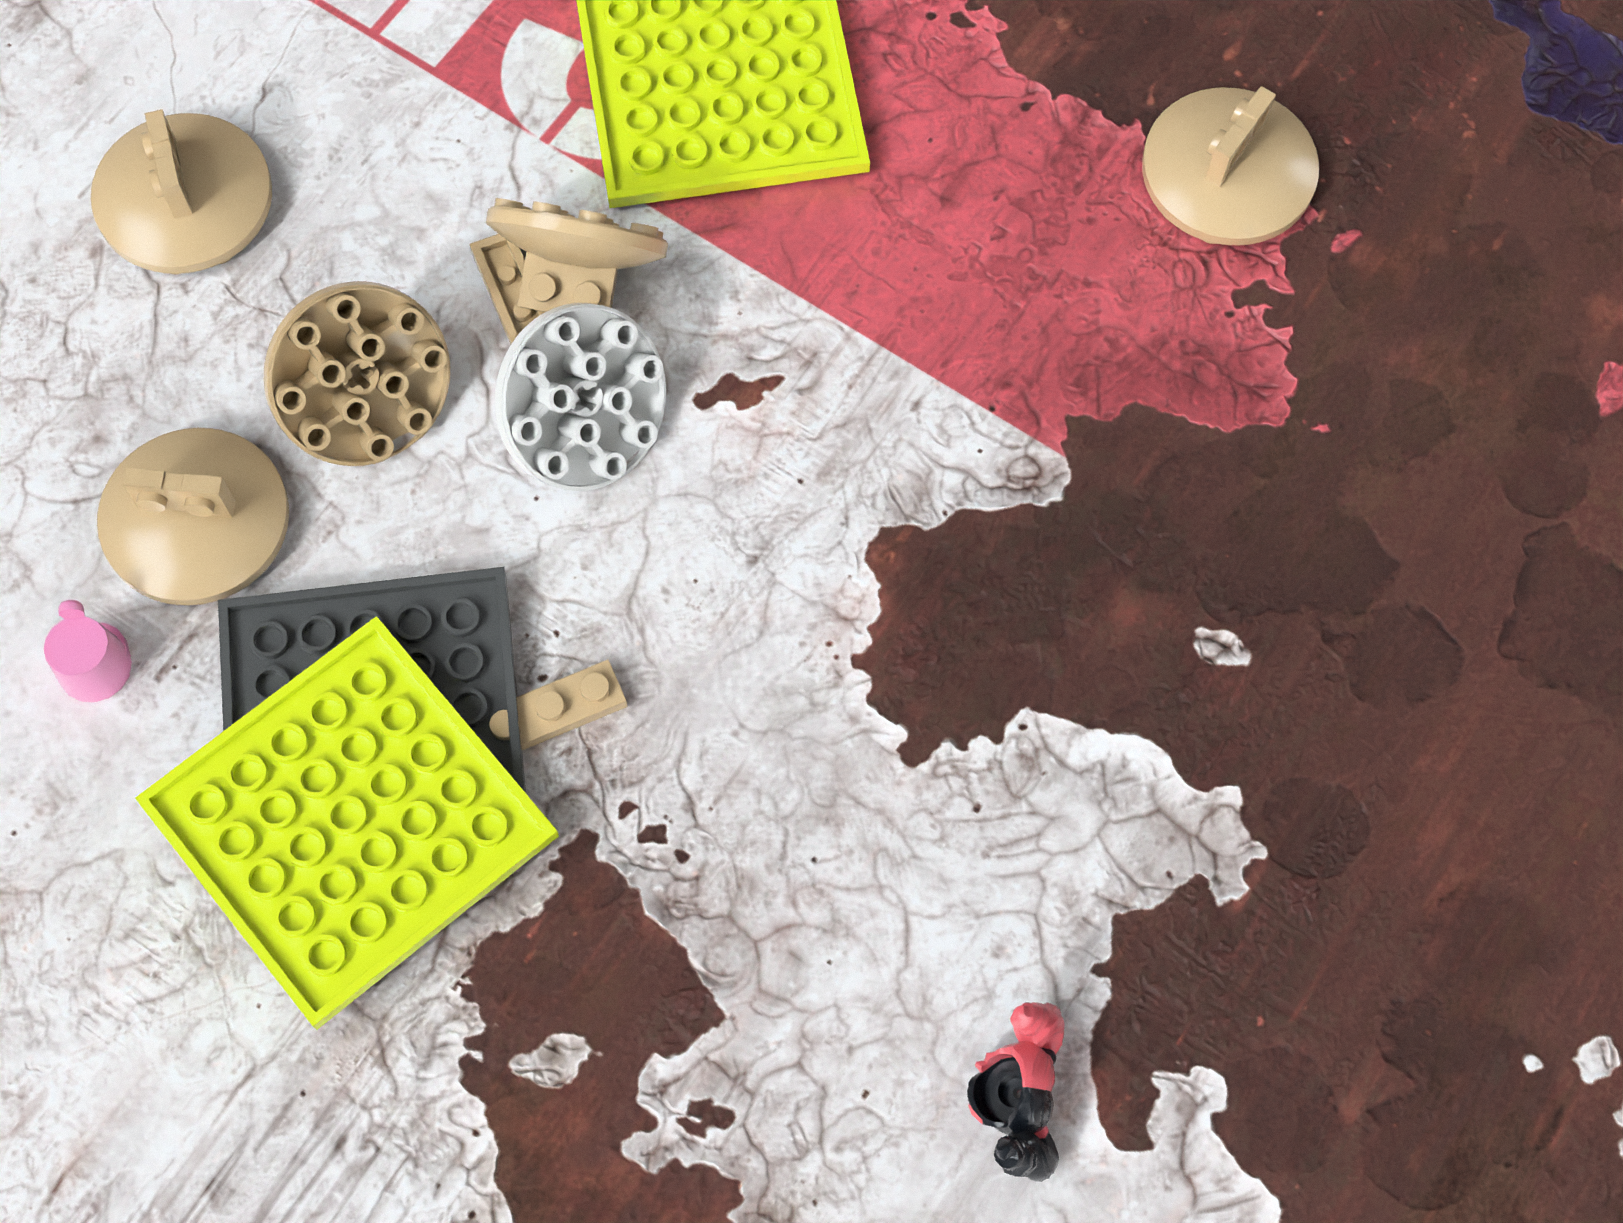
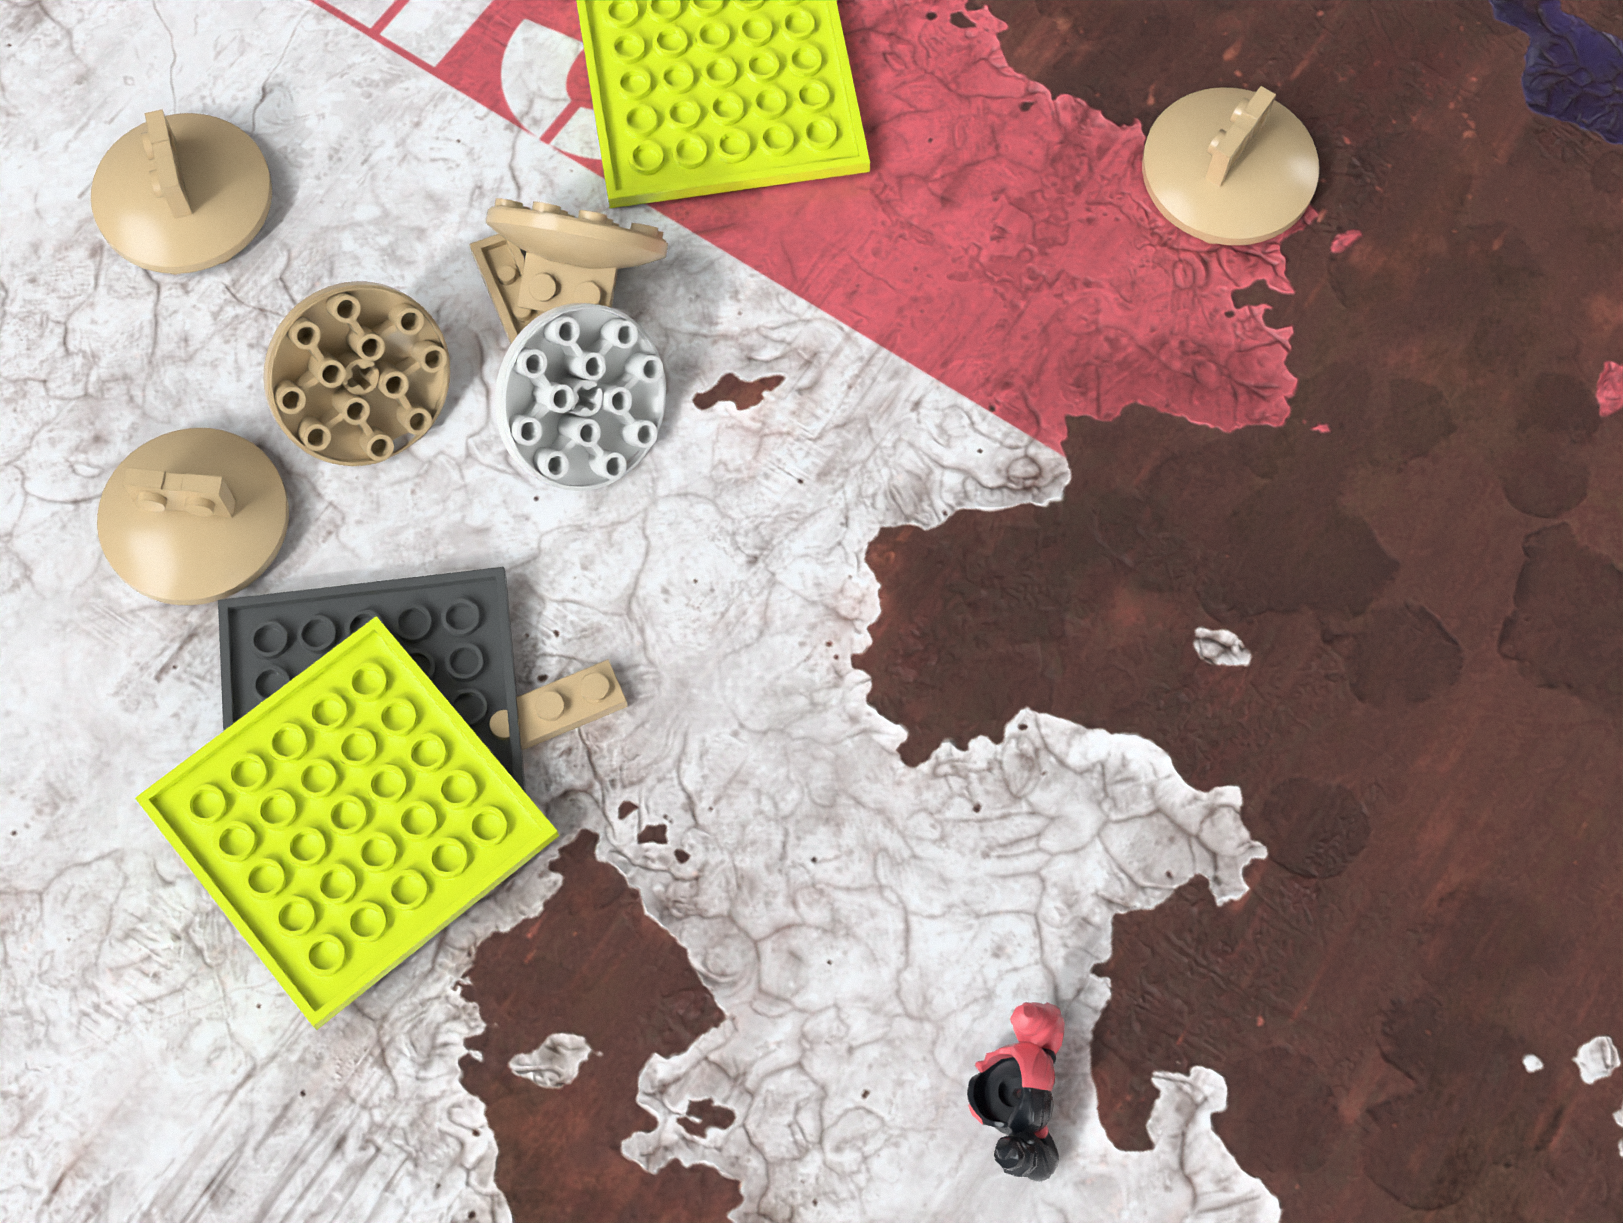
(87, 655): bright pink hat -> none

